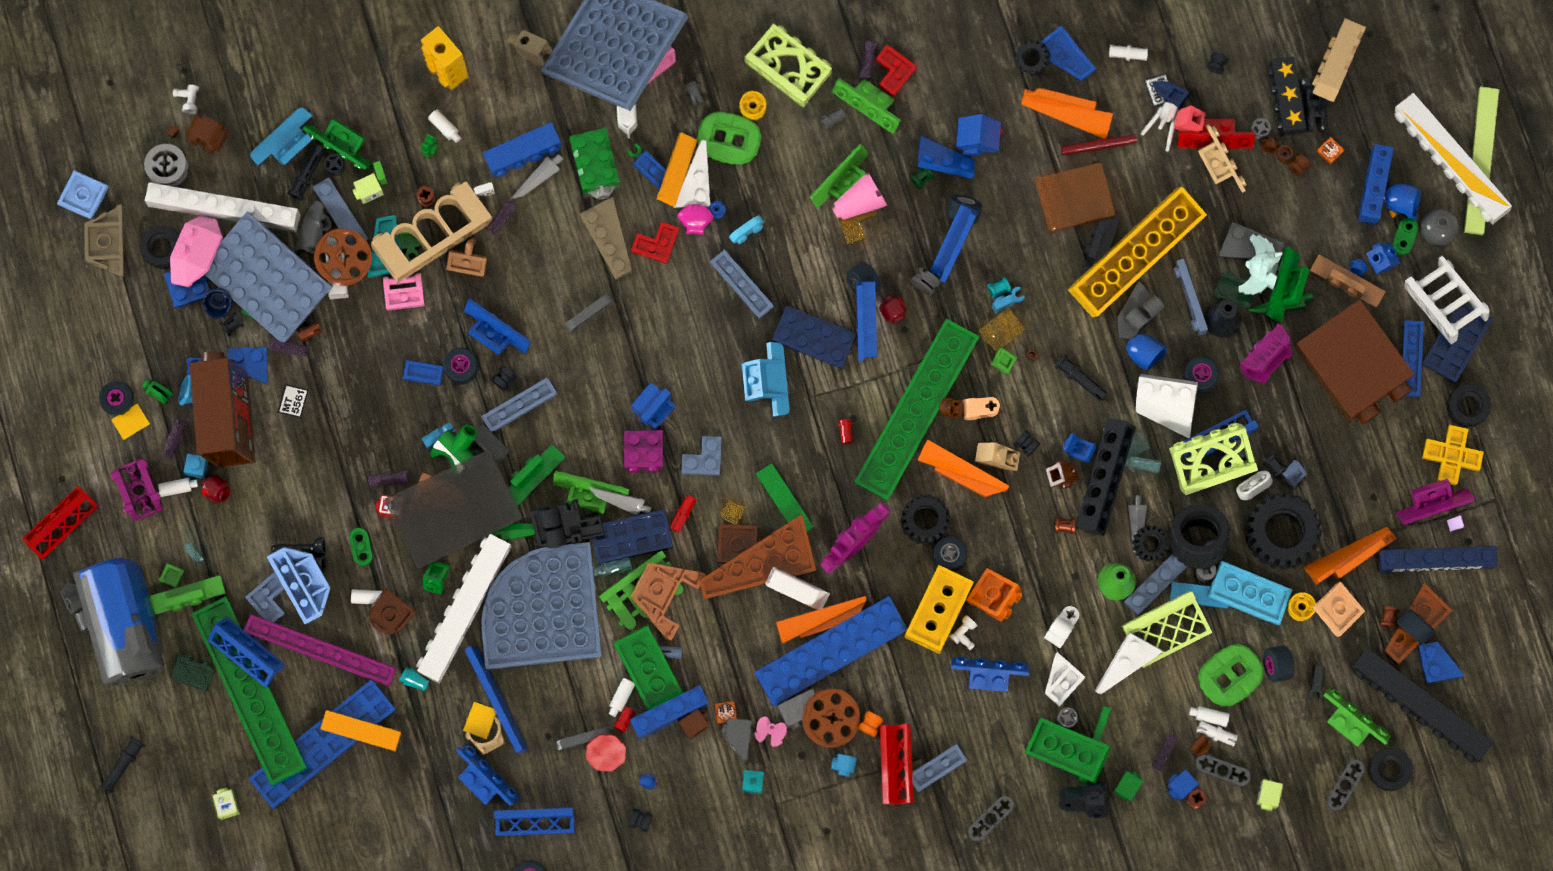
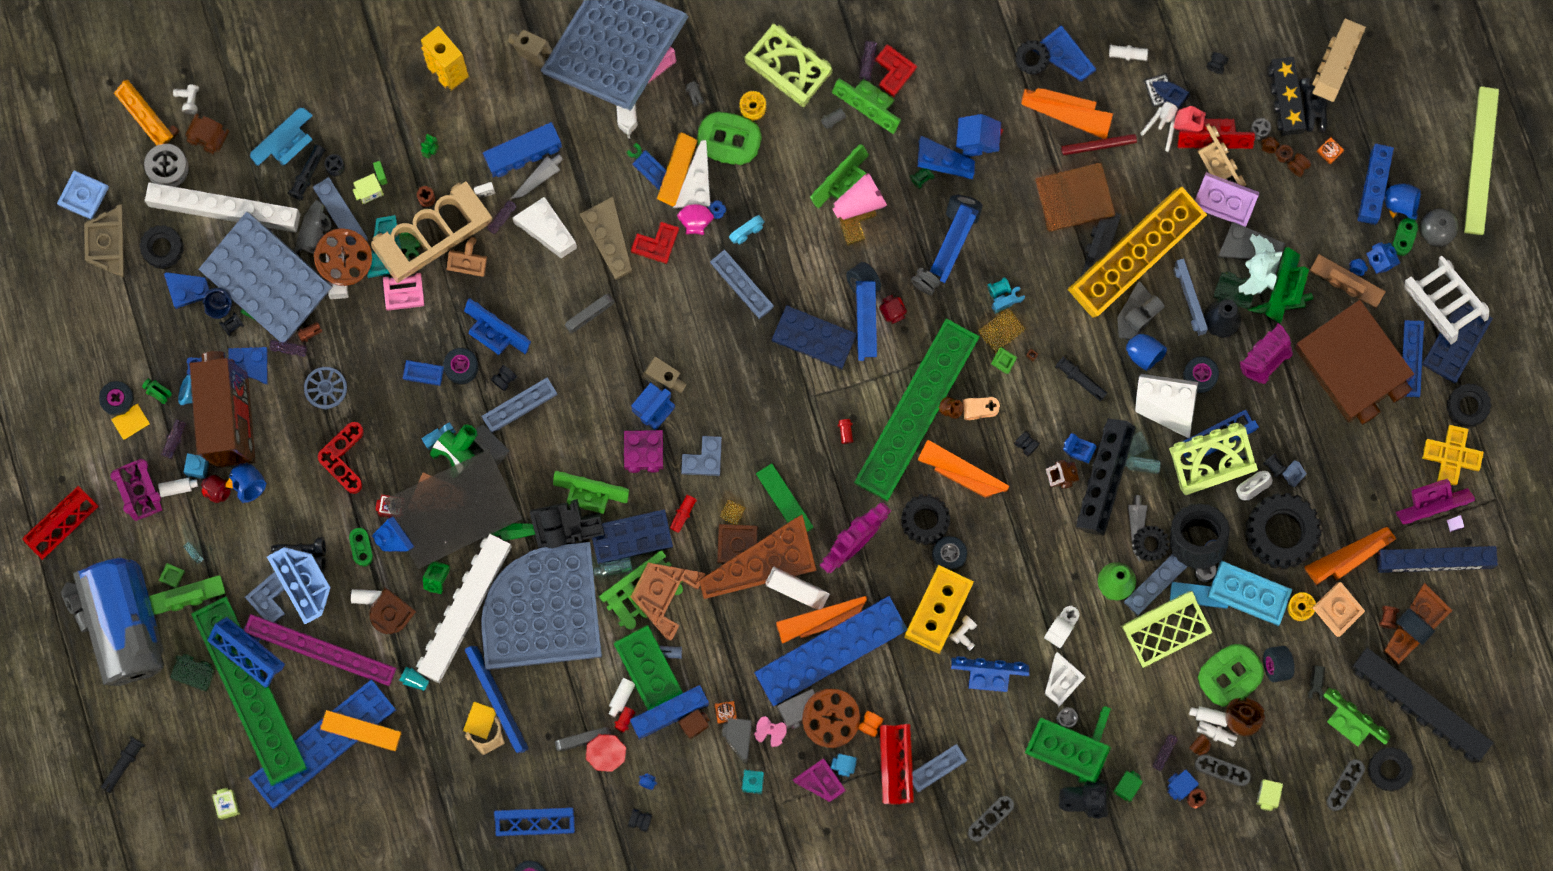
(143, 113): none -> light orange tile
(195, 250): bright pink wedge -> none
(247, 482): none -> blue piece
(293, 401): sticker -> none
(325, 388): none -> sand blue wheel
(336, 454): none -> red beam
(341, 139): green bracket -> none
(388, 478): clear purple pin -> none
(392, 537): none -> blue wing
(444, 126): white cylinder -> none
(483, 779): blue bracket -> none
(534, 473): green bracket -> none
(546, 227): none -> white wedge
(595, 163): green piece -> none
(628, 503): light grey bar -> none
(655, 374): none -> dark tan torso
(768, 379): dark azure plate -> none
(821, 781): none -> magenta wing
(995, 595): orange plate -> none
(997, 456): tan slope -> none
(1064, 525): copper bush -> none
(1130, 657): white wing -> none
(1226, 199): none -> lavender plate
(1244, 716): none -> reddish brown cylinder
(1437, 663): blue wing -> none
(1452, 158): white brick -> none

